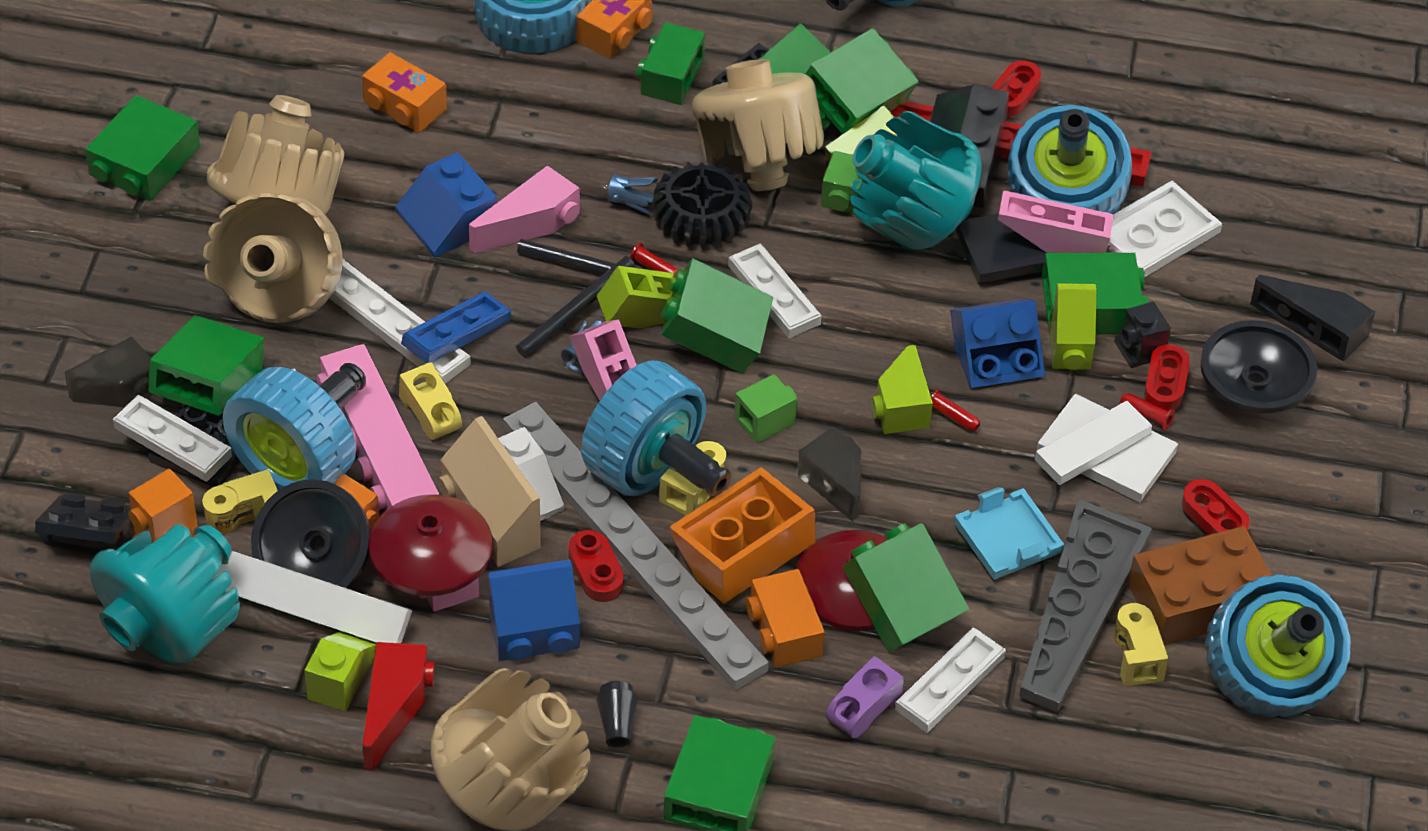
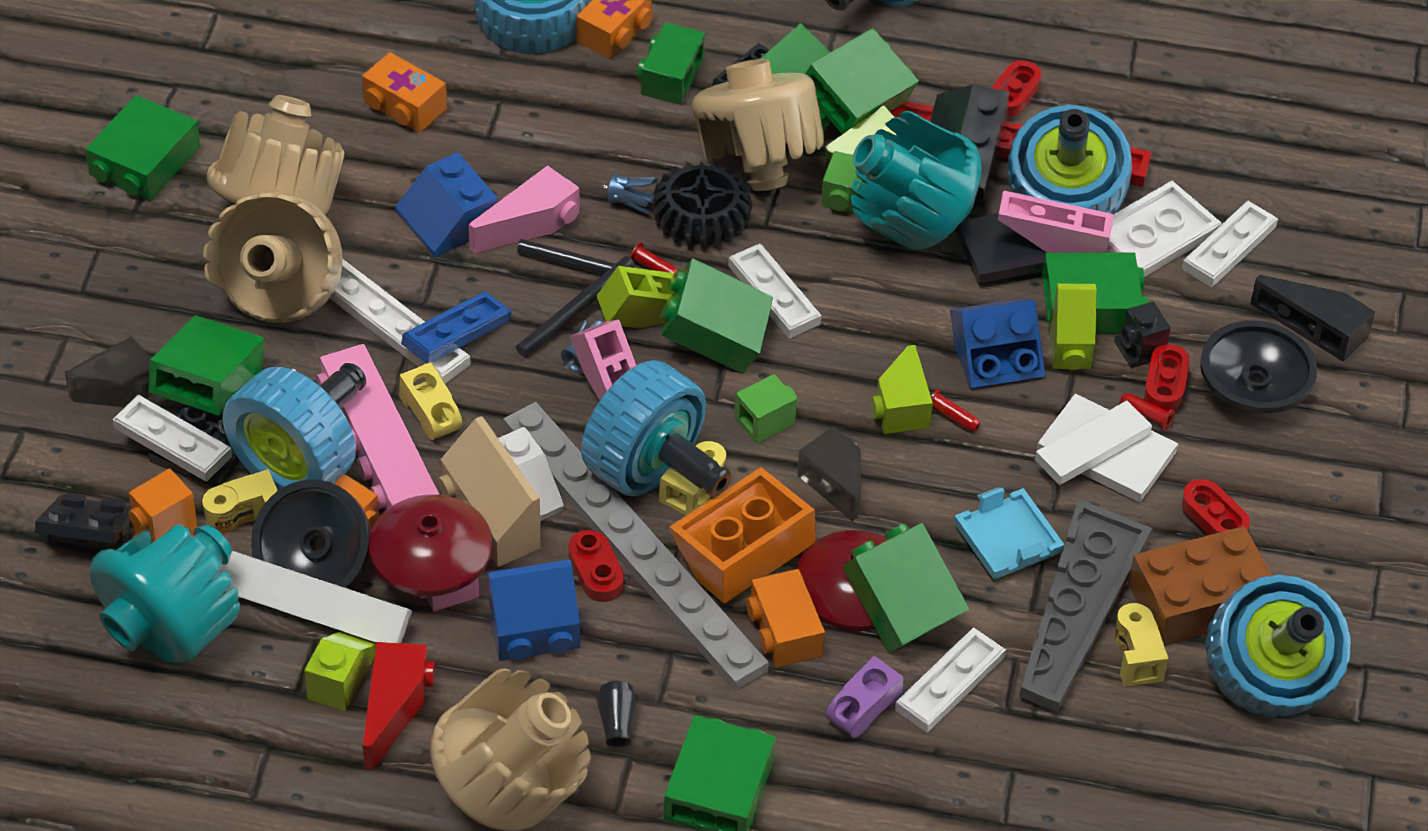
(1229, 244): none -> white tile

